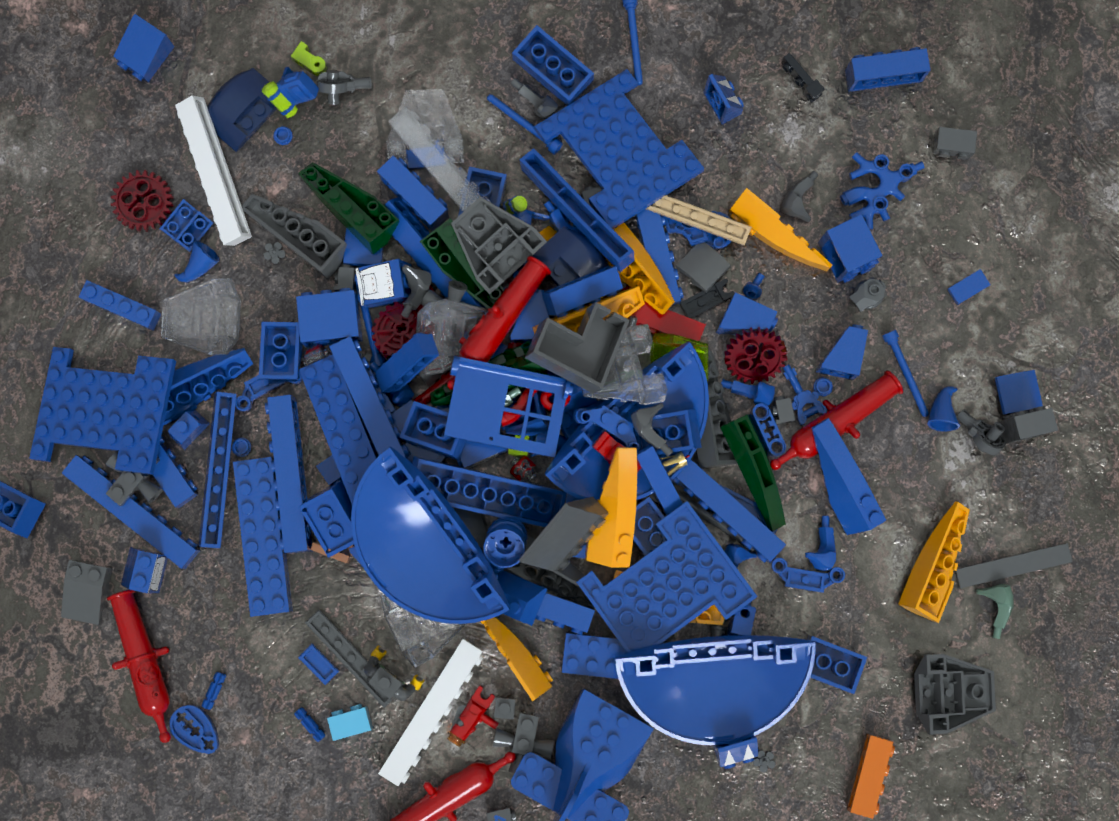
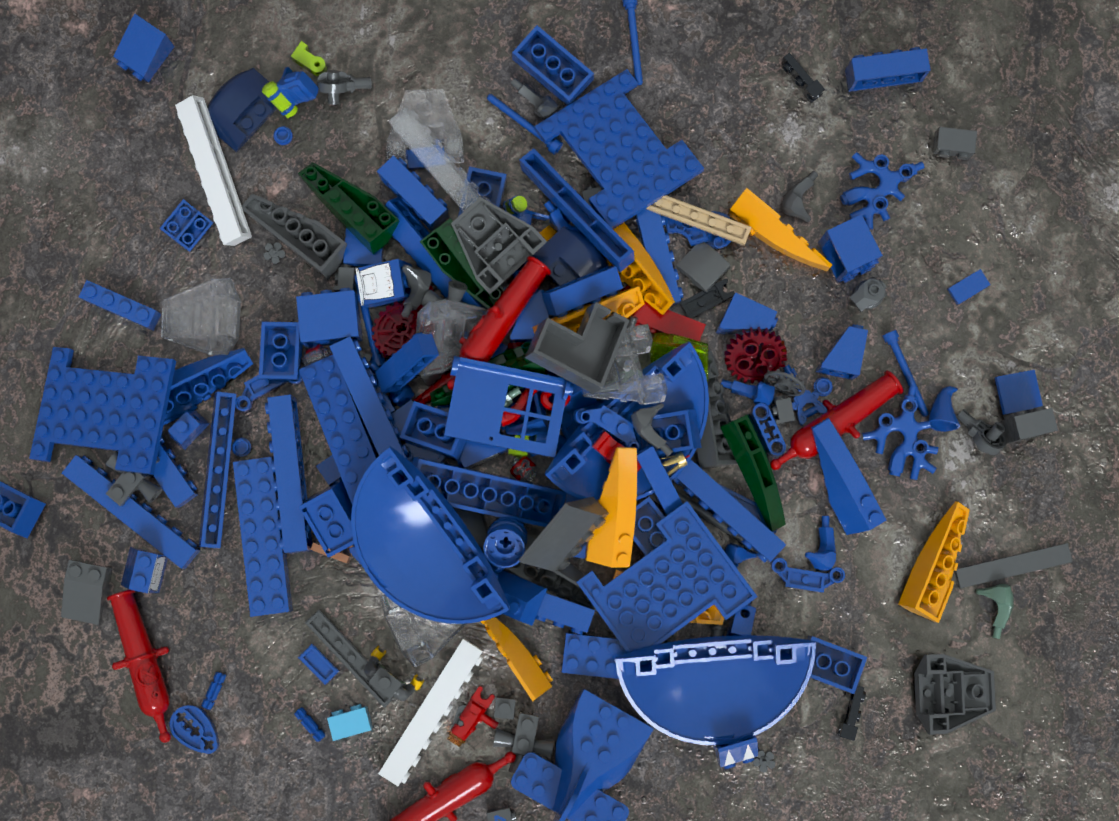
(132, 187): dark red gear -> none
(200, 262): blue hat -> none
(722, 98): blue slope -> none
(752, 289): blue plate -> none
(785, 384): none -> dark grey wheel
(847, 728): none -> black plate
(870, 776): orange brick -> none
(909, 428): none -> blue plant

